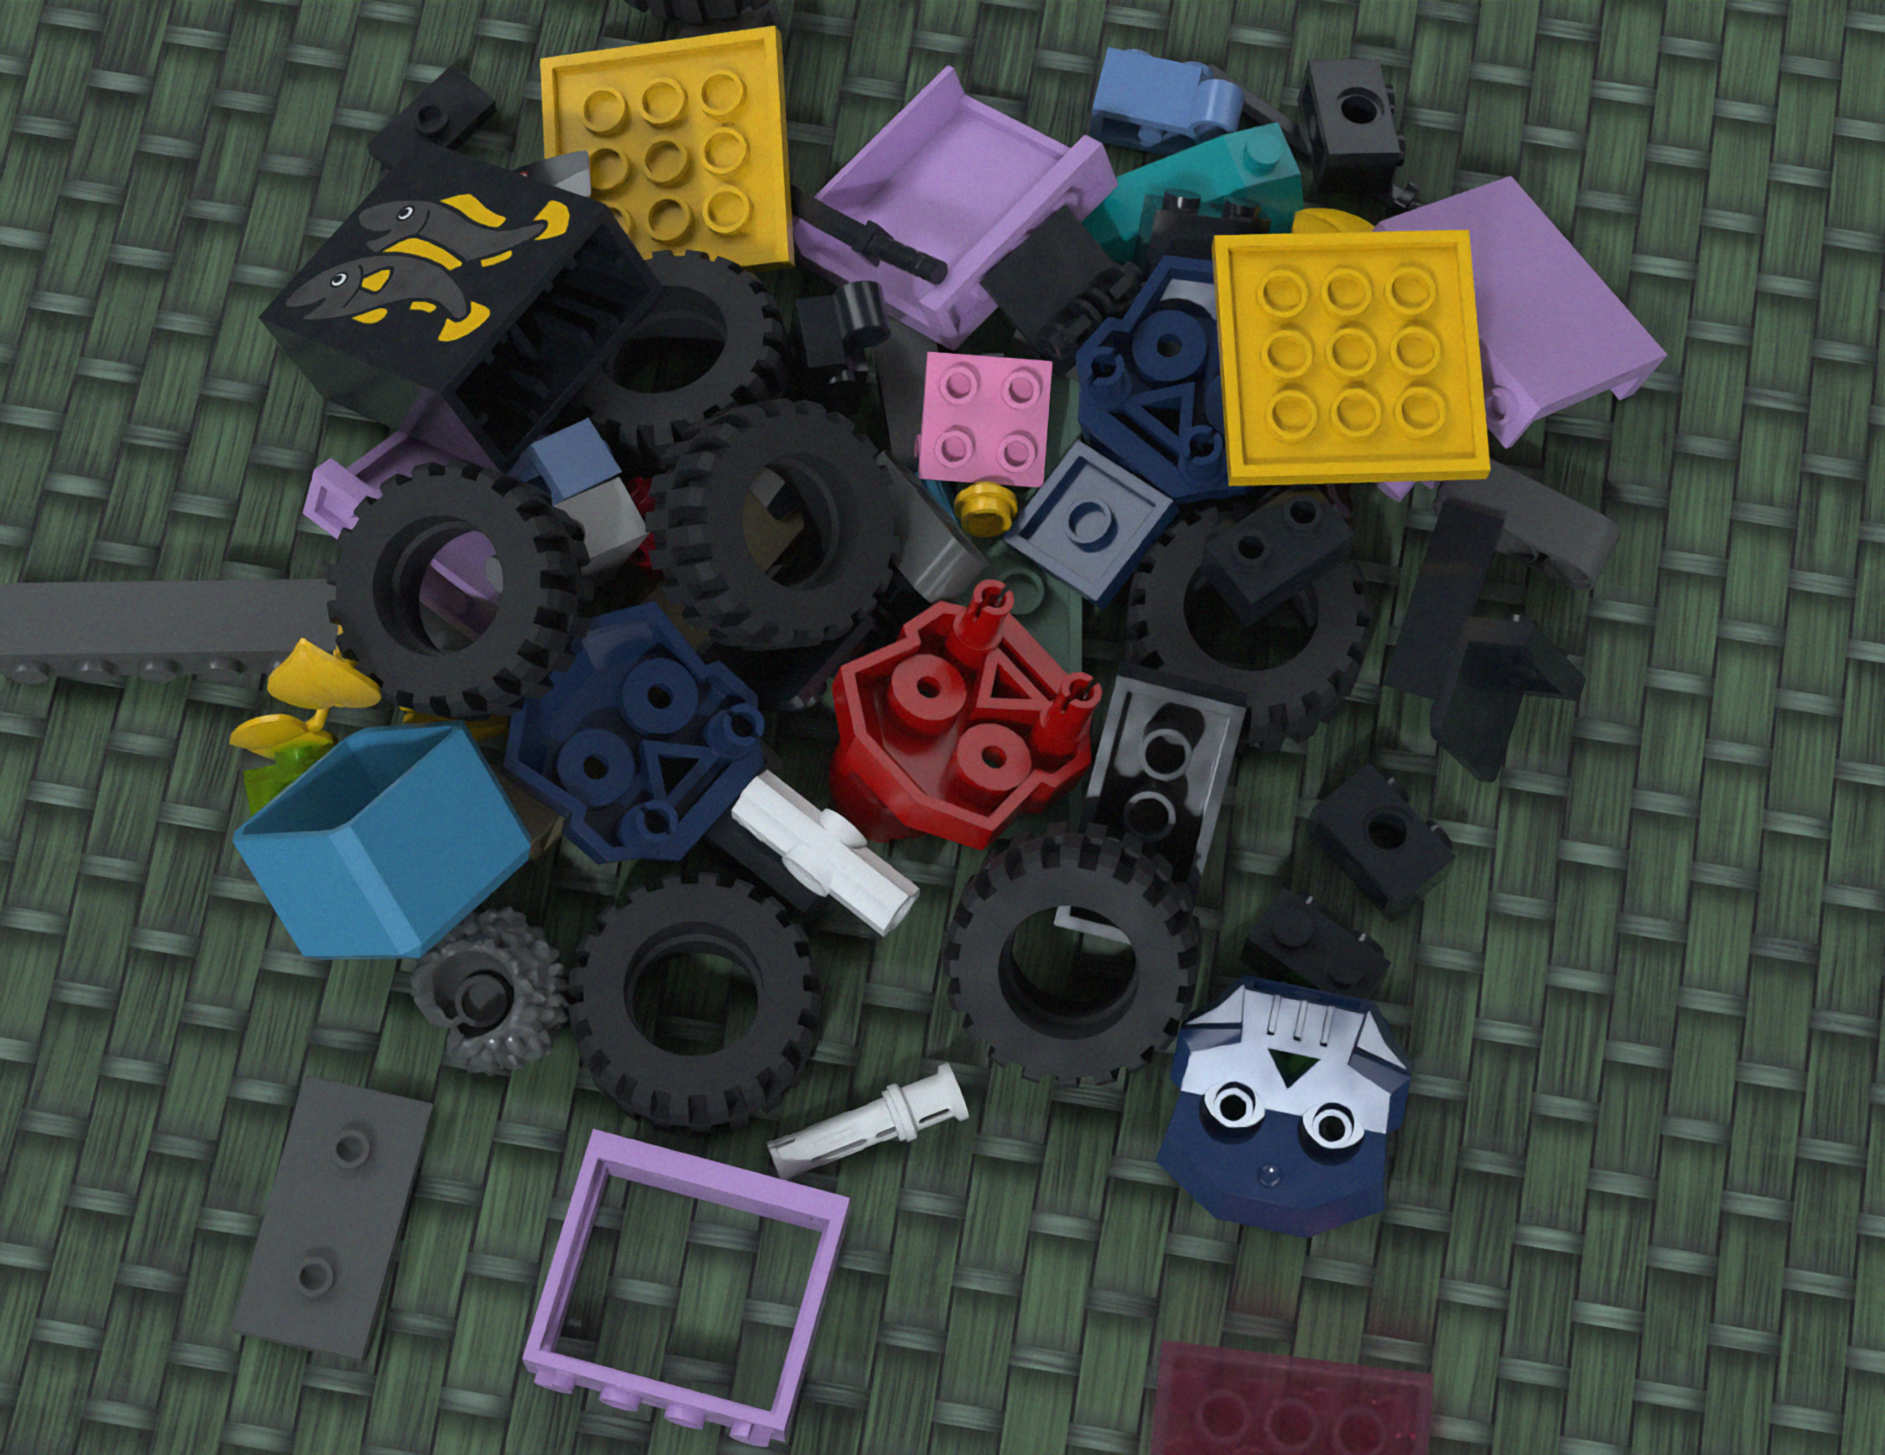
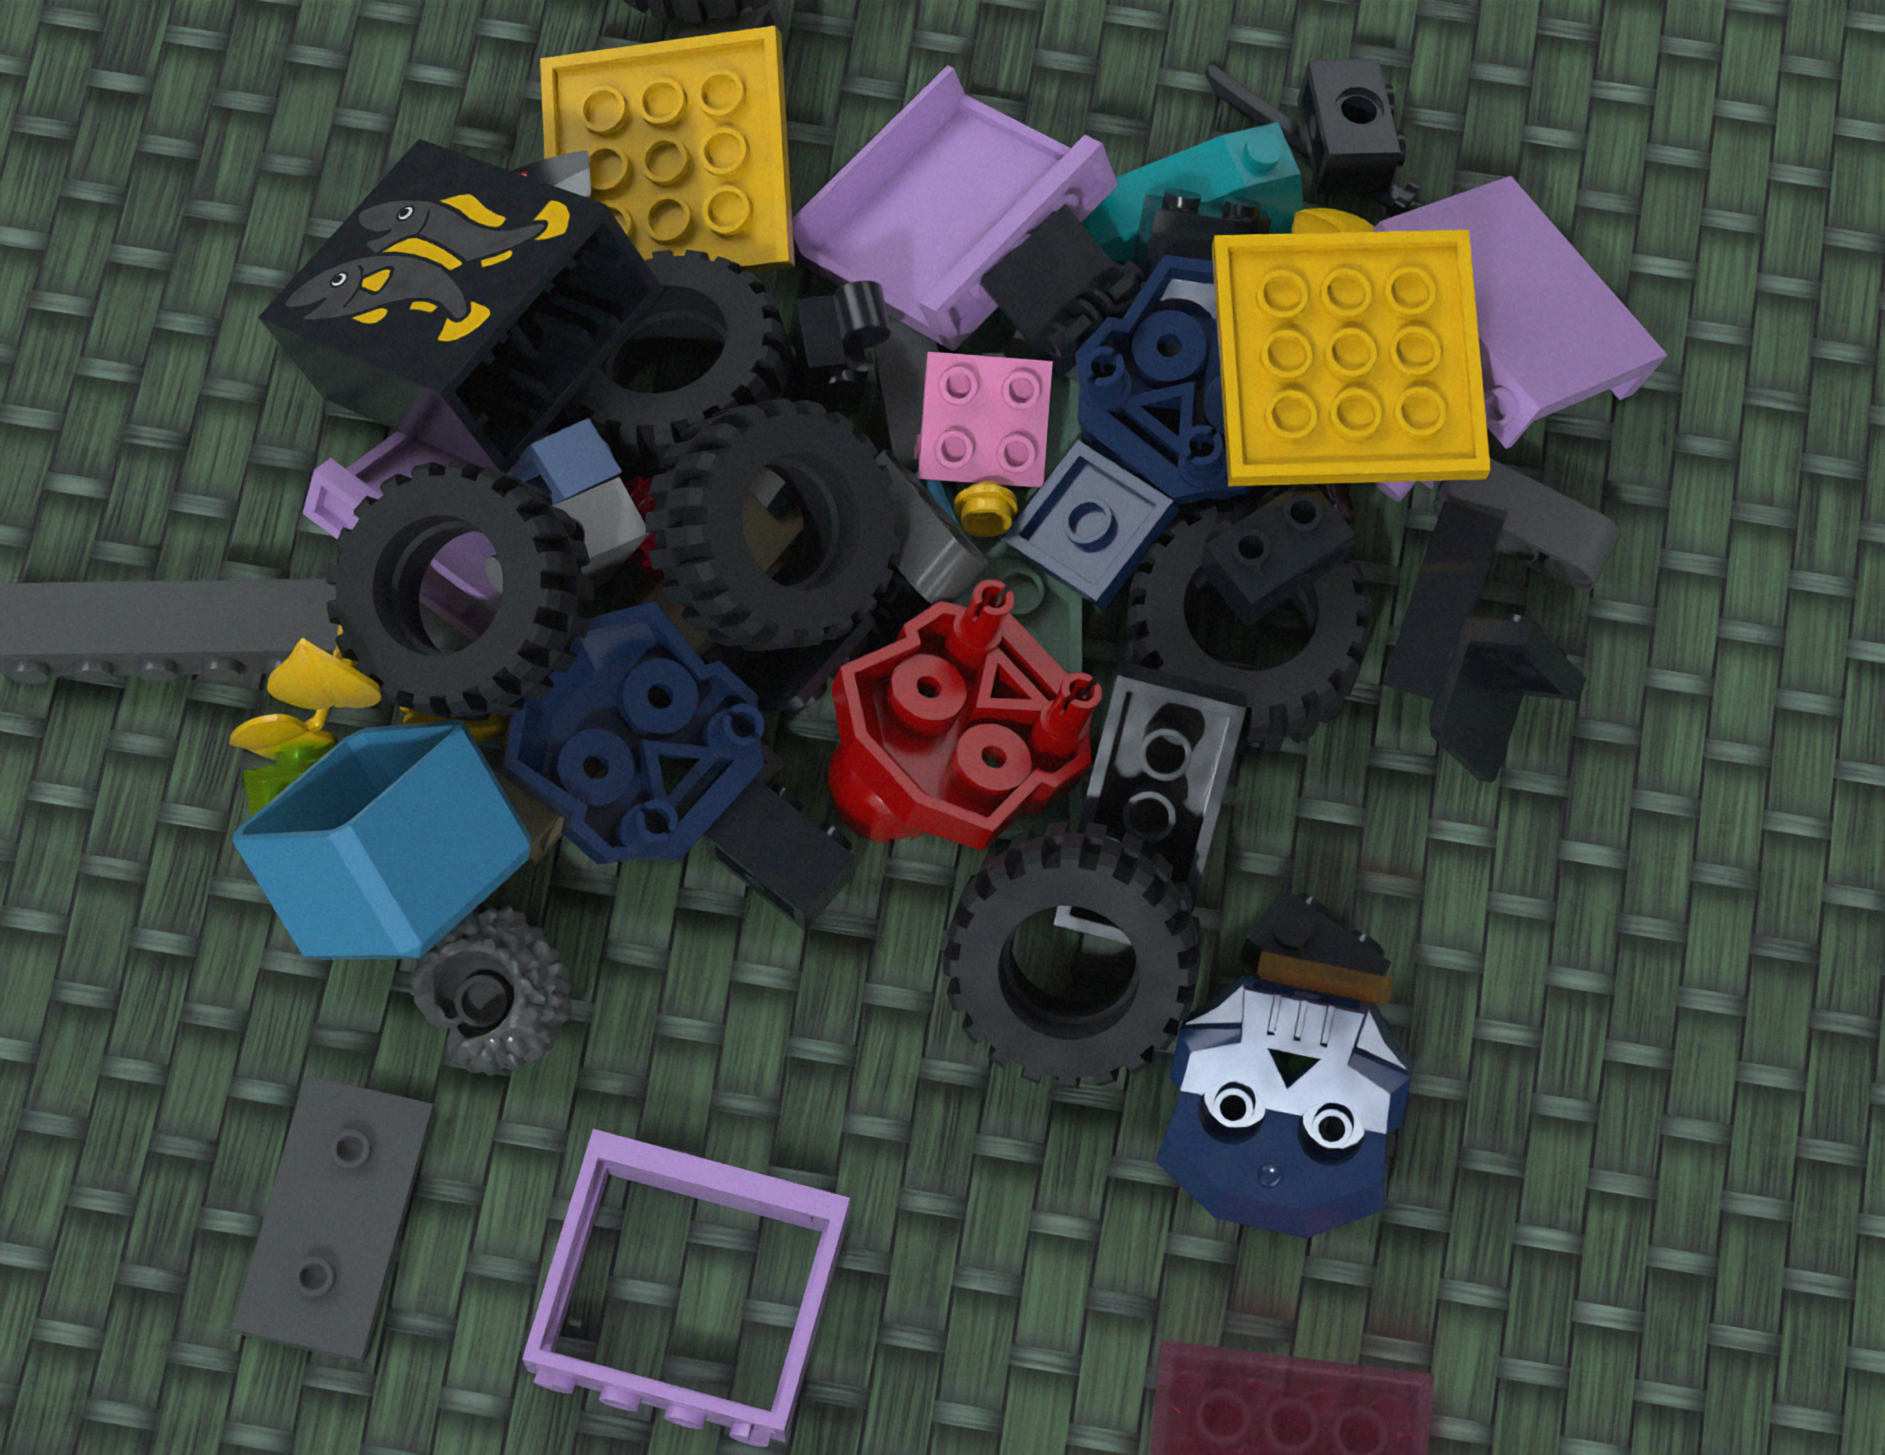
(440, 115): black plate -> none
(678, 923): black tyre -> none
(825, 852): white piece -> none
(867, 240): black sword -> none
(896, 1114): white pin -> none
(1161, 103): medium blue hinge -> none
(1325, 977): none -> clear orange tile
(1386, 877): black brick -> none

